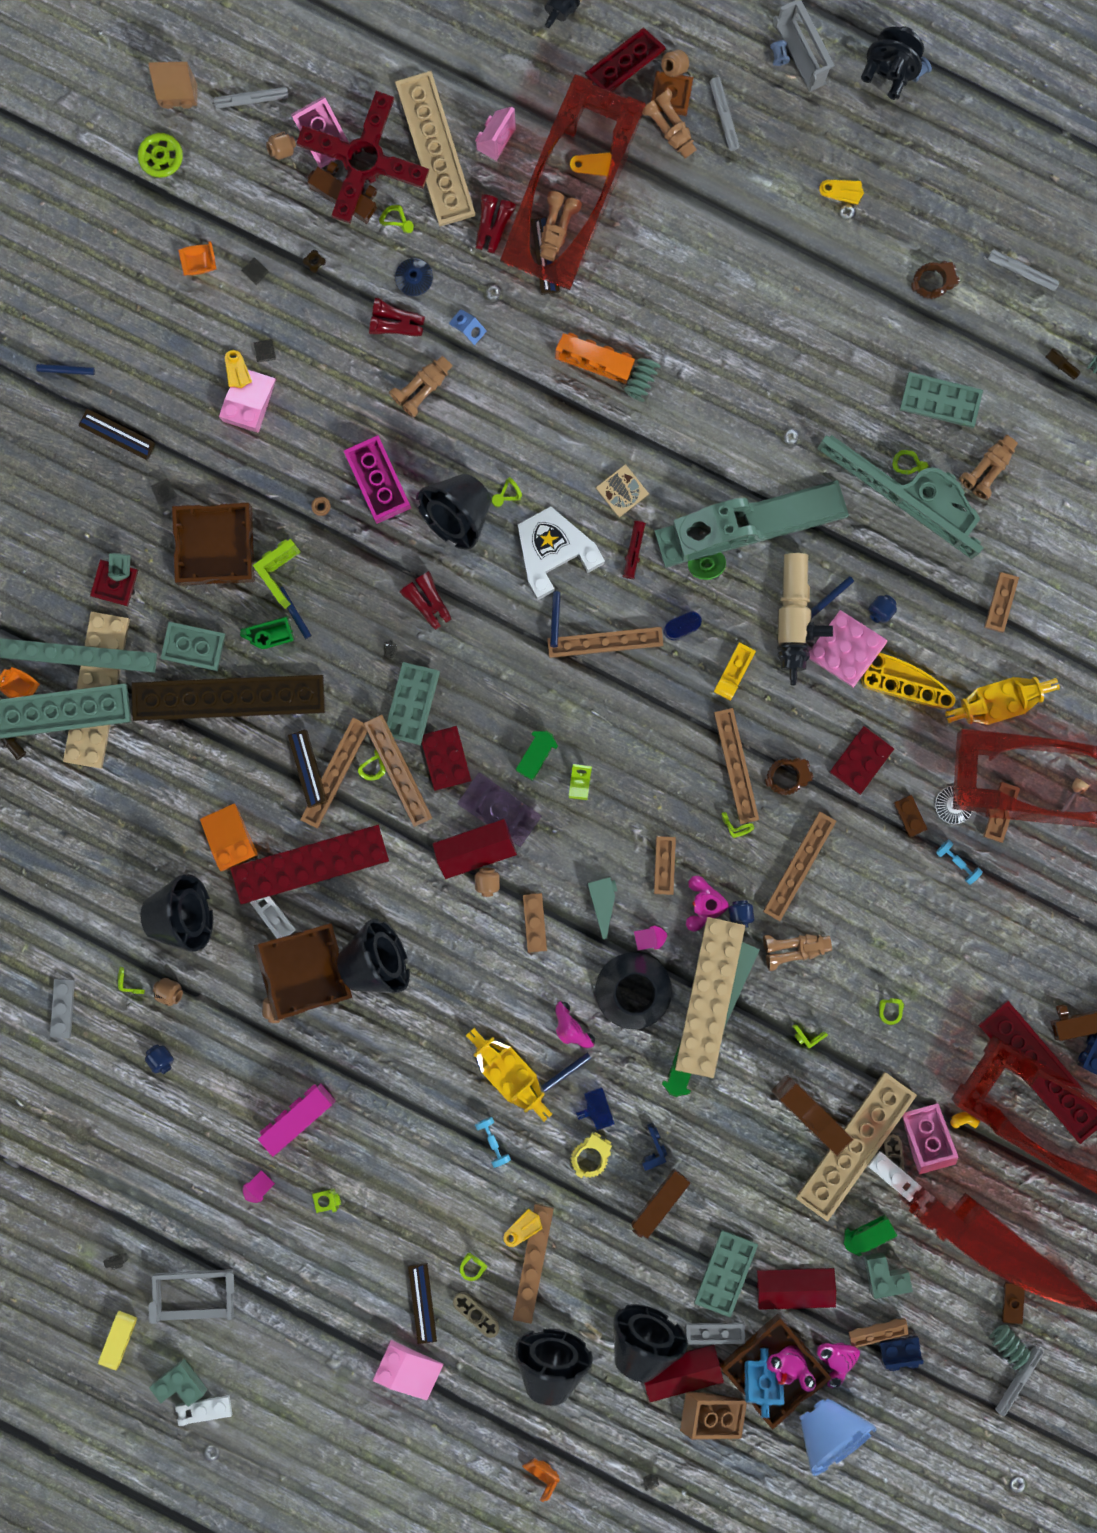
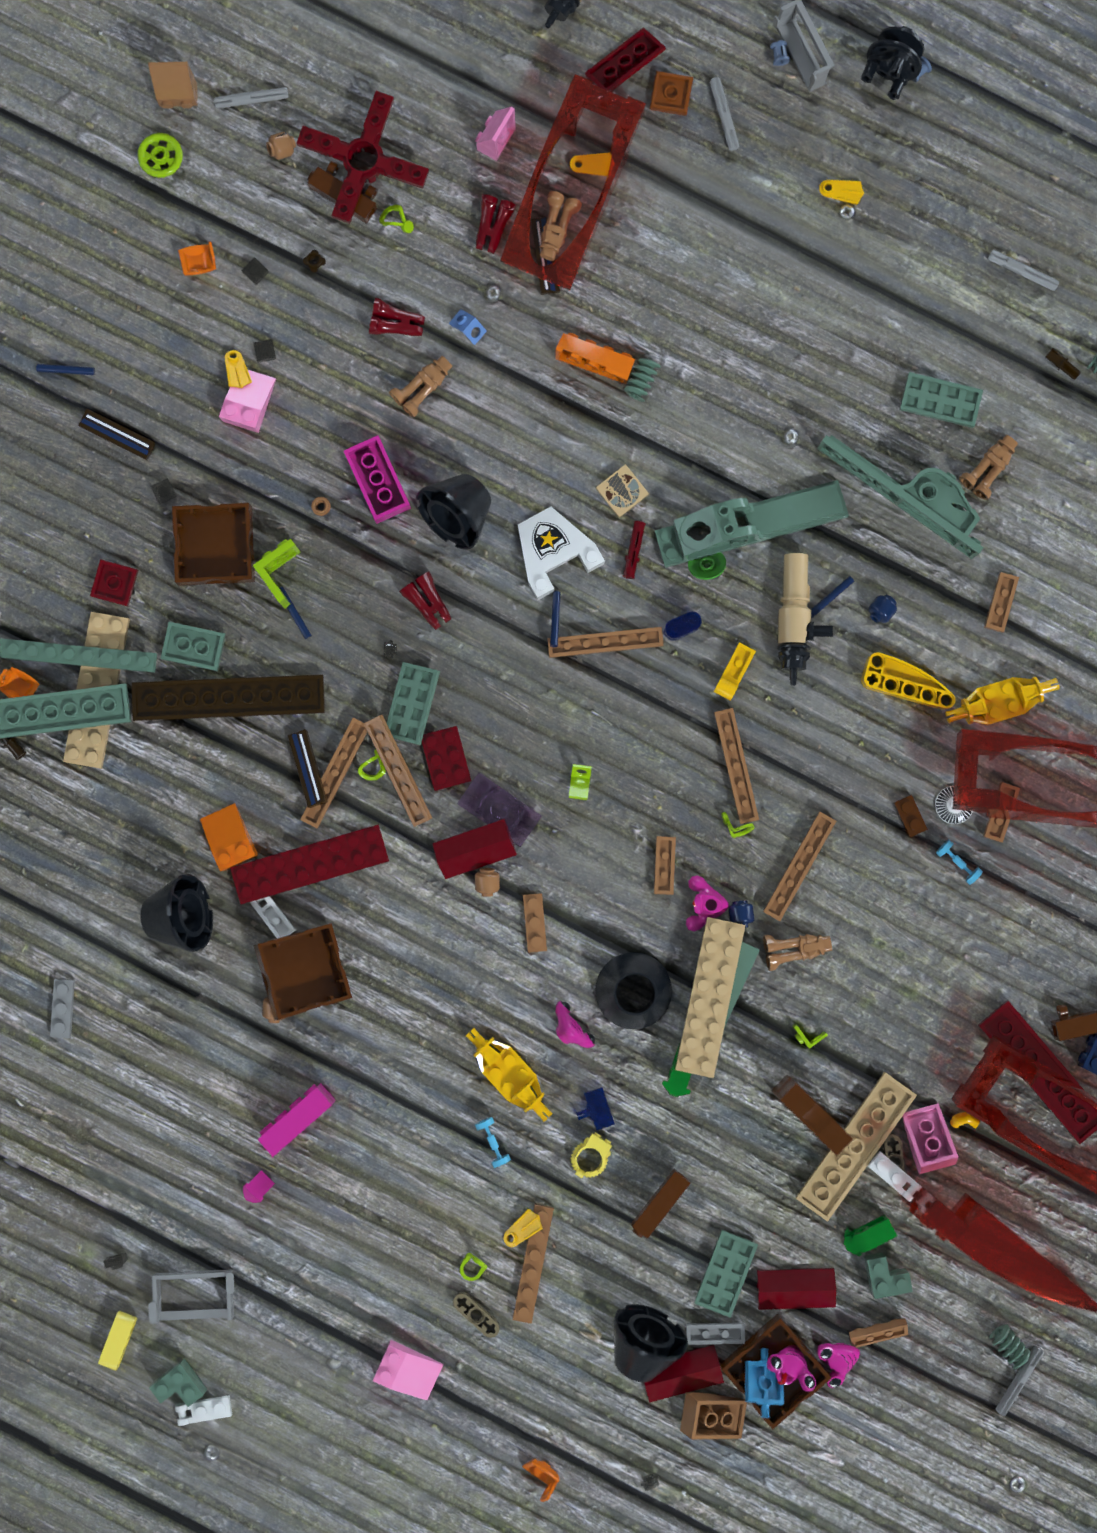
(119, 566): sand green plate -> none
(120, 983): lime piece -> none
(159, 1059): dark blue head -> none
(167, 992): medium nougat head -> none
(277, 630): green piece -> none
(319, 117): bright pink slope -> none
(334, 1200): lime bracket -> none
(374, 960): black cone -> none
(417, 285): dish -> none
(422, 1303): dark brown tile -> none
(435, 148): tan plate -> none
(498, 499): lime piece -> none
(536, 754): green piece -> none
(552, 1364): black cone -> none
(566, 1072): dark blue bar -> none
(603, 899): sand green slope -> none
(650, 938): dark pink tile -> none
(652, 1160): dark blue bracket -> none
(675, 63): medium nougat head -> none
(678, 135): medium nougat piece -> none
(801, 769): reddish brown piece -> none
(832, 1434): light blue cone -> none
(849, 650): bright pink plate -> none
(861, 760): dark red plate -> none
(882, 1006): lime piece -> none
(901, 1353): dark blue bracket -> none
(920, 465): lime piece -> none
(947, 272): reddish brown piece -> none
(1013, 1304): reddish brown plate -> none
(1078, 787): tan hinge -> none

